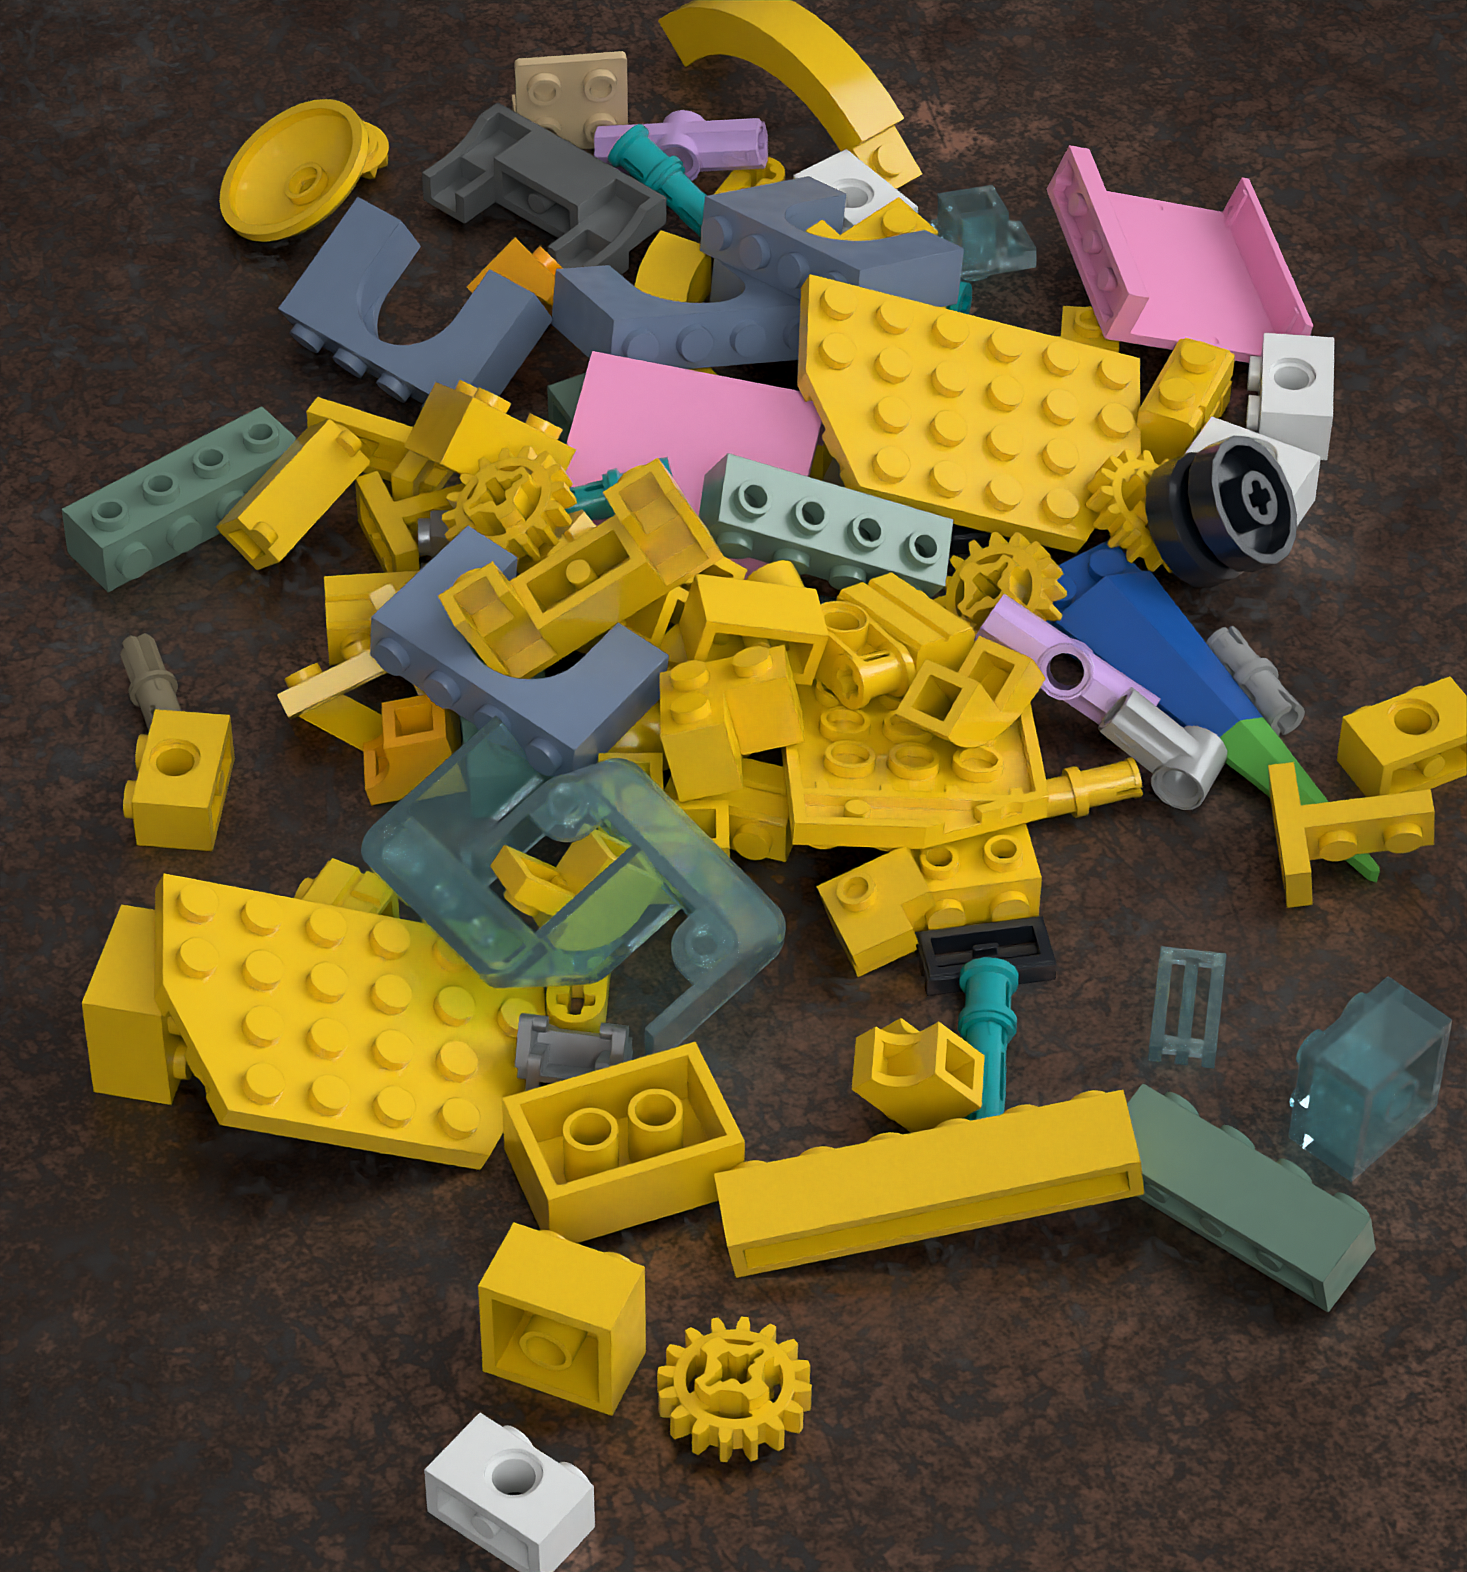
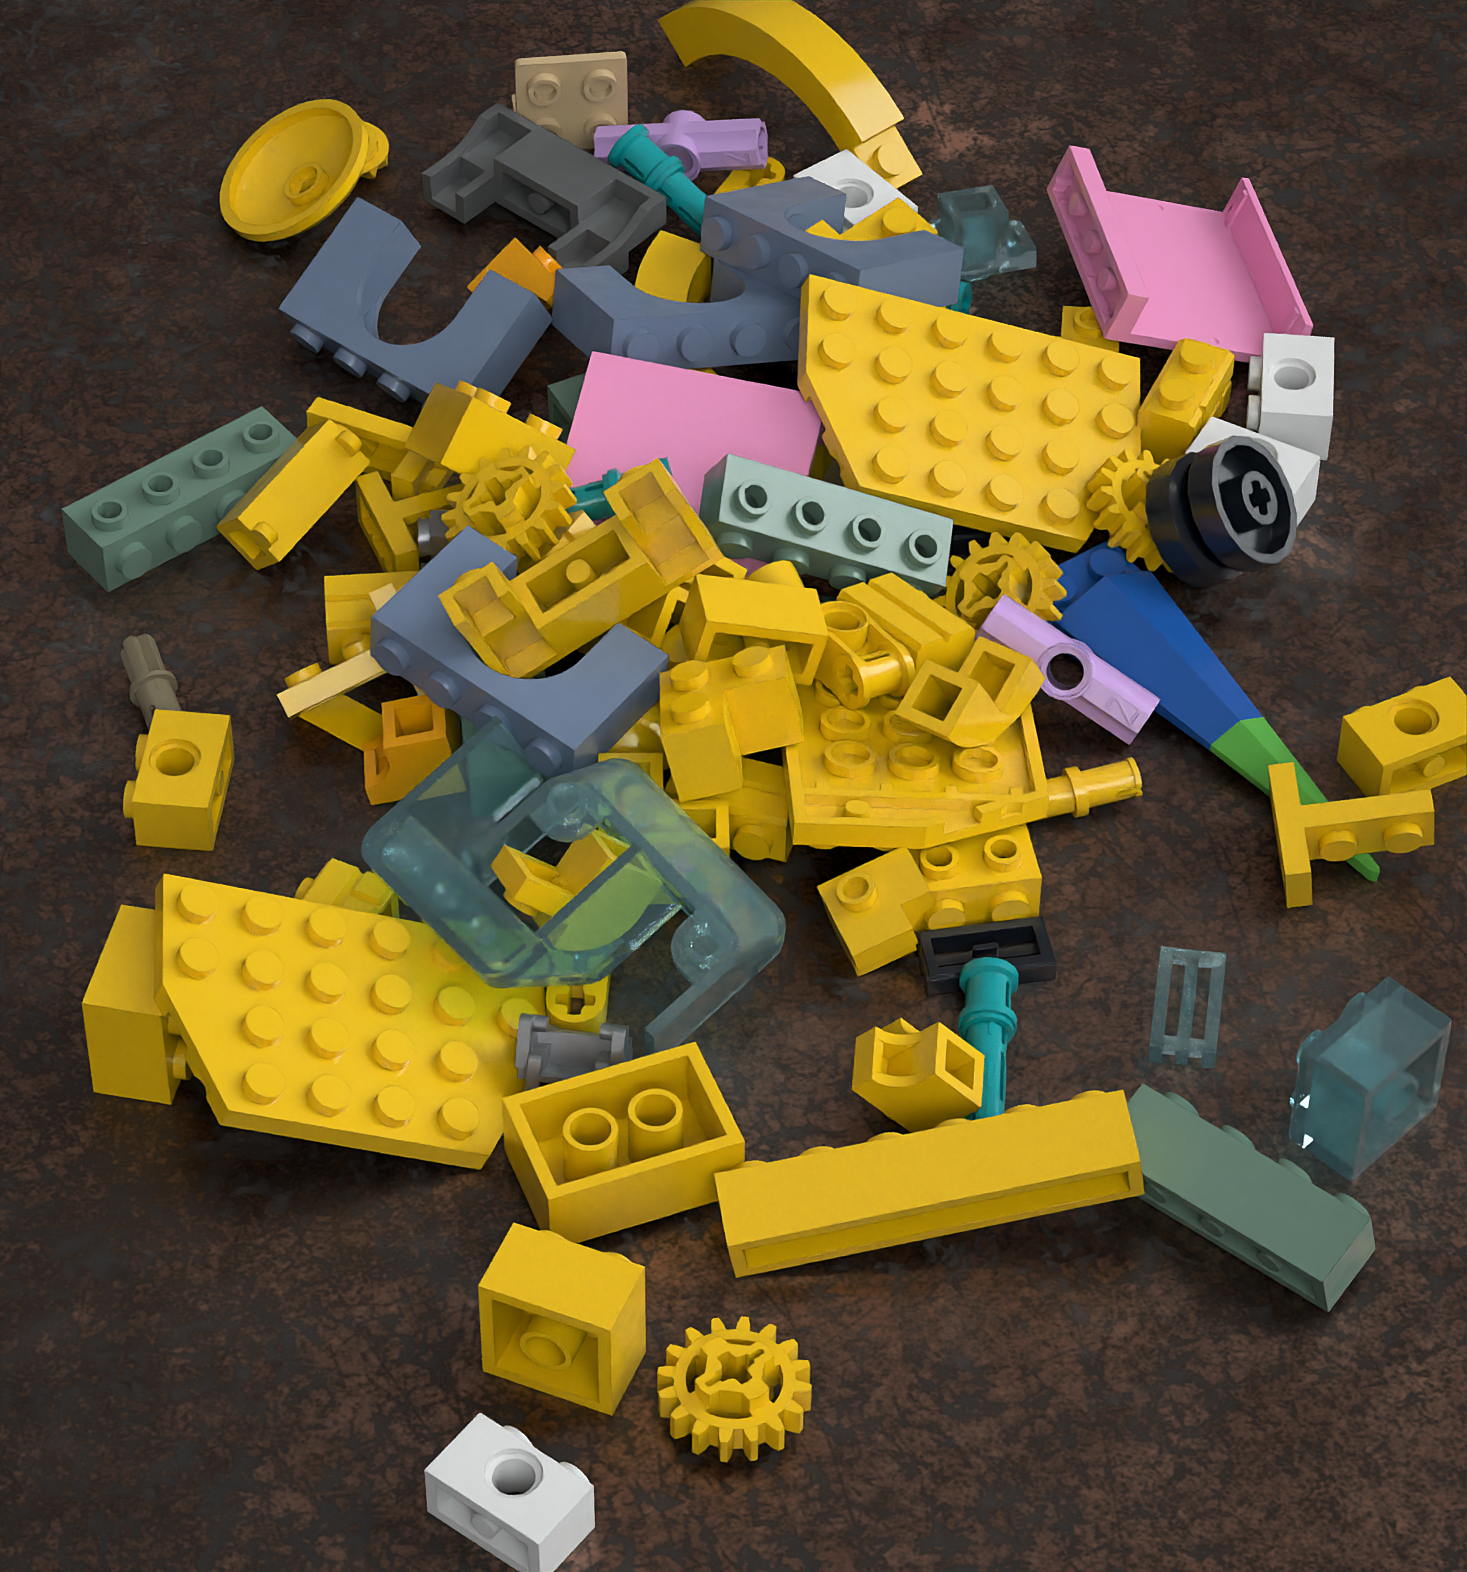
(1179, 757): light grey piece -> none
(1257, 679): light grey pin -> none

